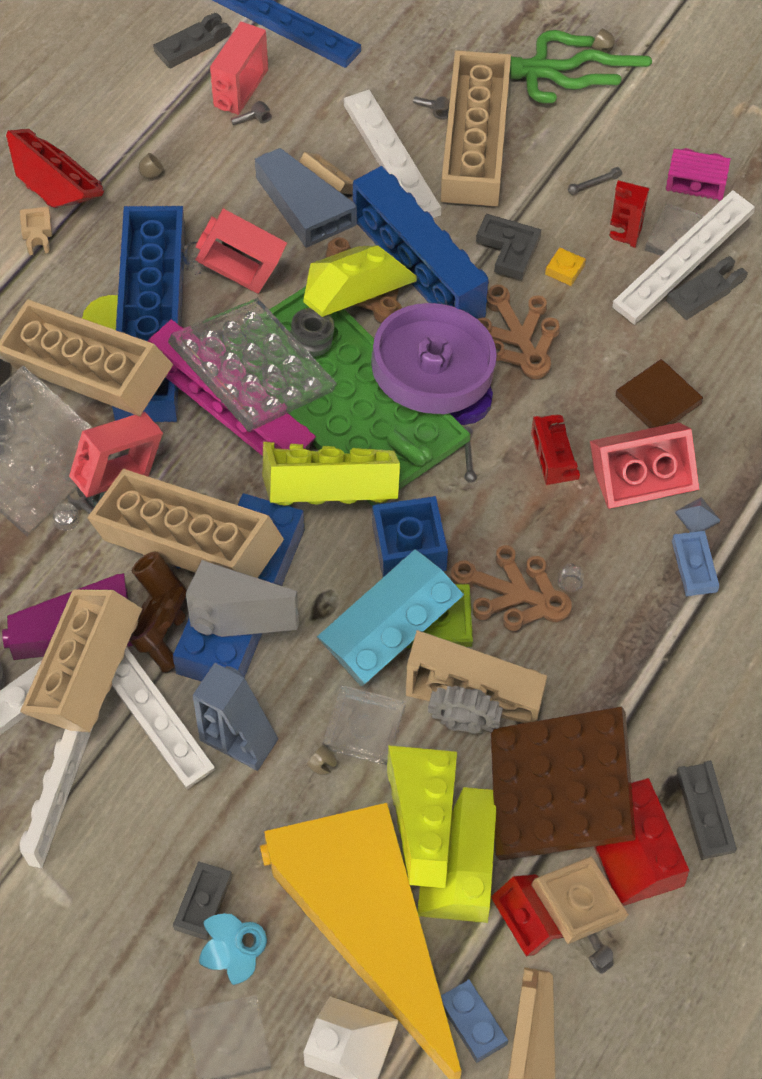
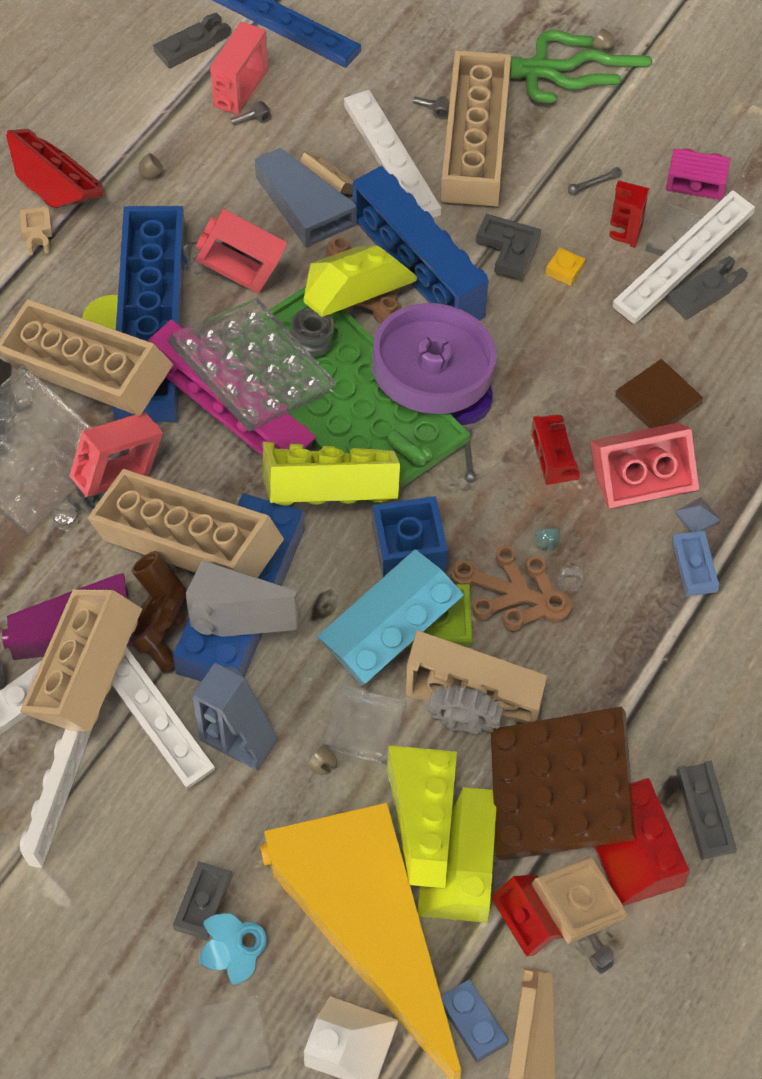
(521, 335): medium nougat plant -> none
(547, 536): none -> clear light blue hinge

